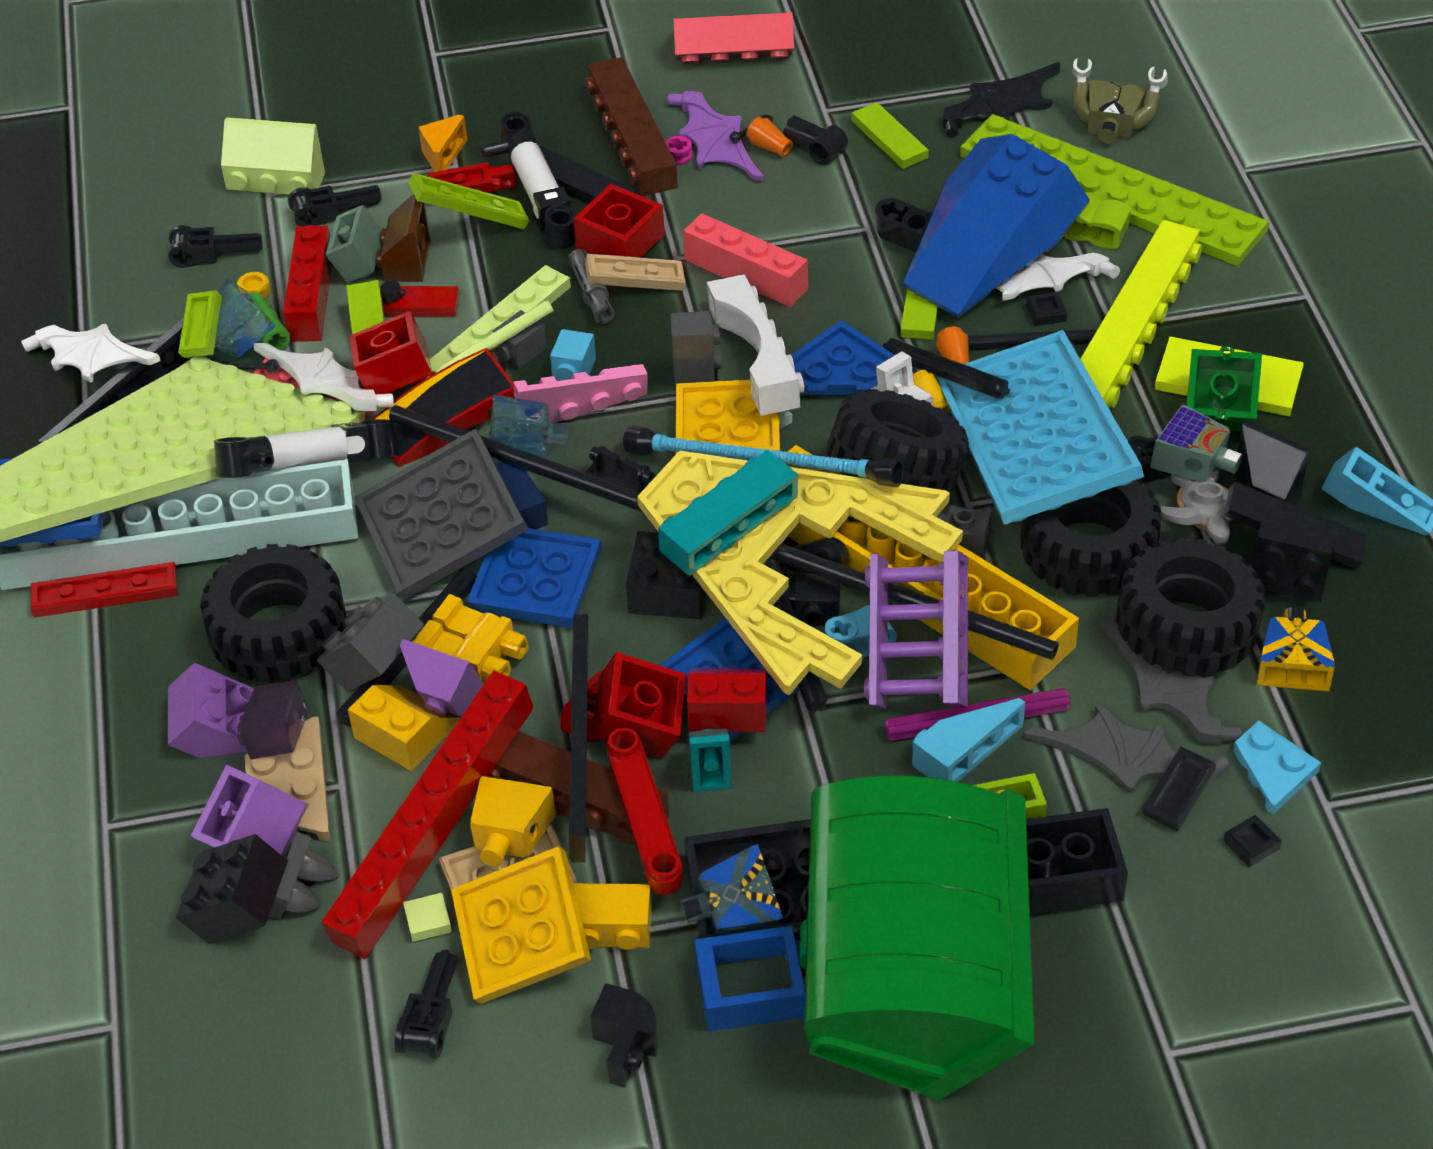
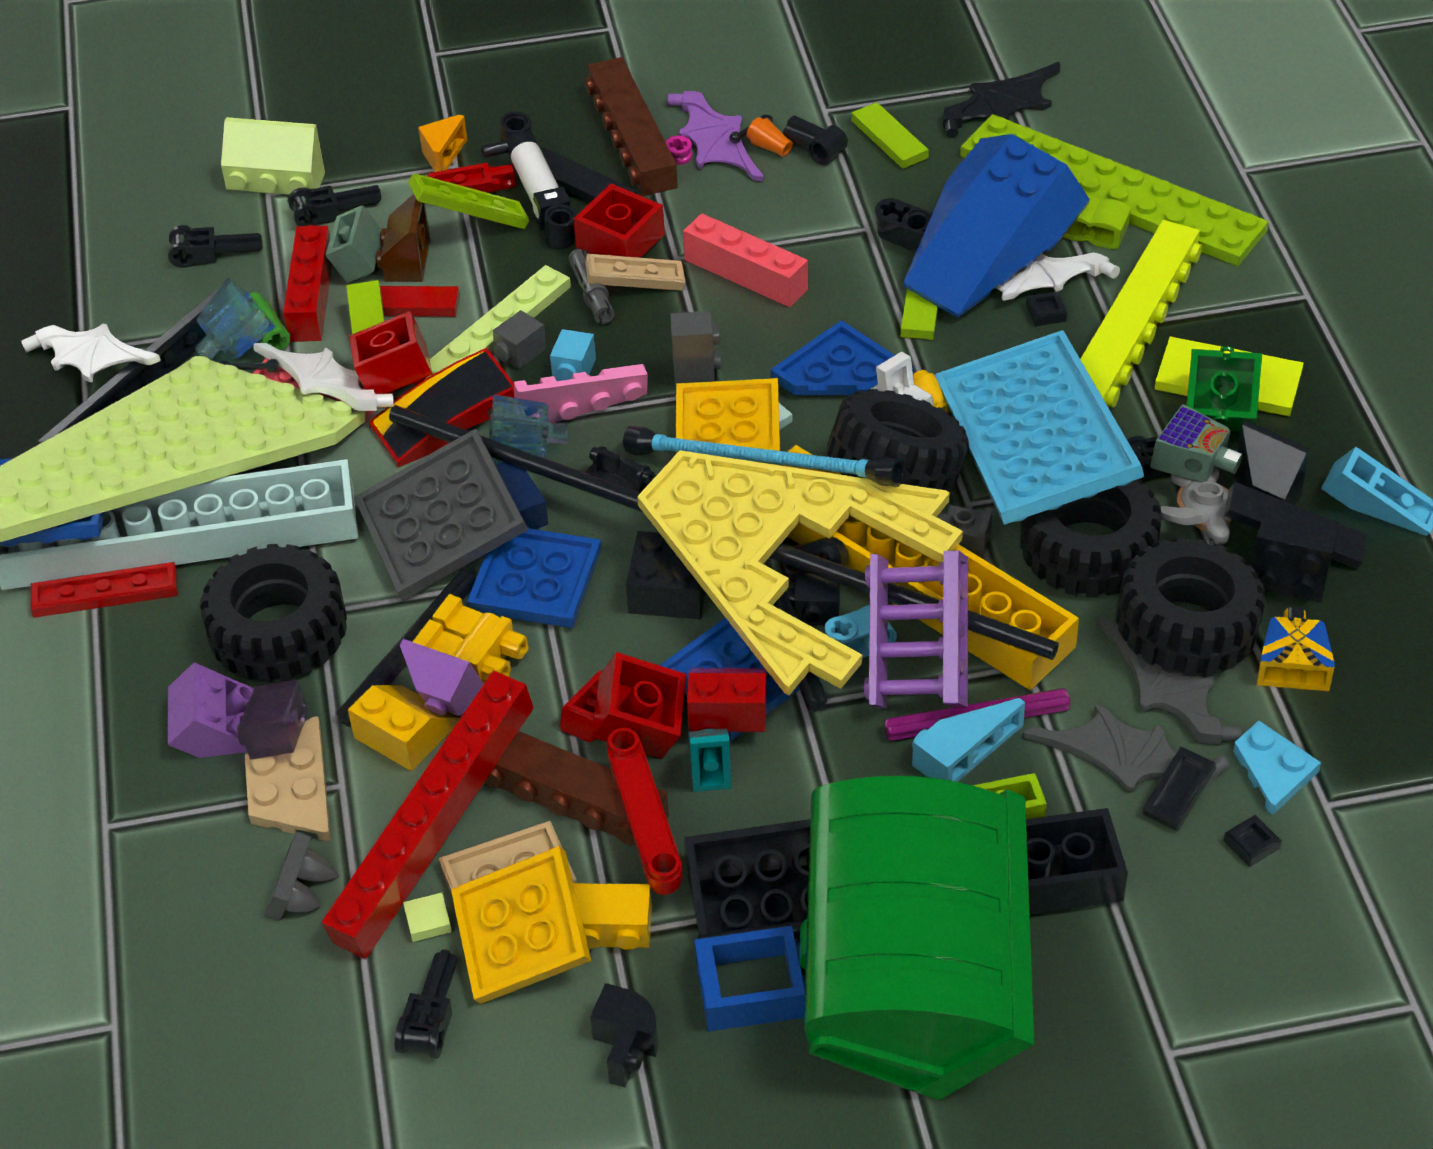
(200, 324): lime tile -> none
(231, 889): black brick -> none
(248, 807): medium lavender slope -> none
(255, 282): yellow tile -> none
(342, 441): piece -> none
(369, 641): dark grey brick -> none
(391, 291): black piece -> none
(505, 332): yellowish green bar -> none
(510, 818): yellow torso -> none
(578, 757): black tile -> none
(728, 512): teal brick -> none
(734, 36): coral slope -> none
(735, 894): torso -> none
(772, 375): white arch -> none
(950, 369): black axle -> none
(953, 344): orange cone -> none
(1016, 339): black bar -> none
(1112, 107): olive torso -> none

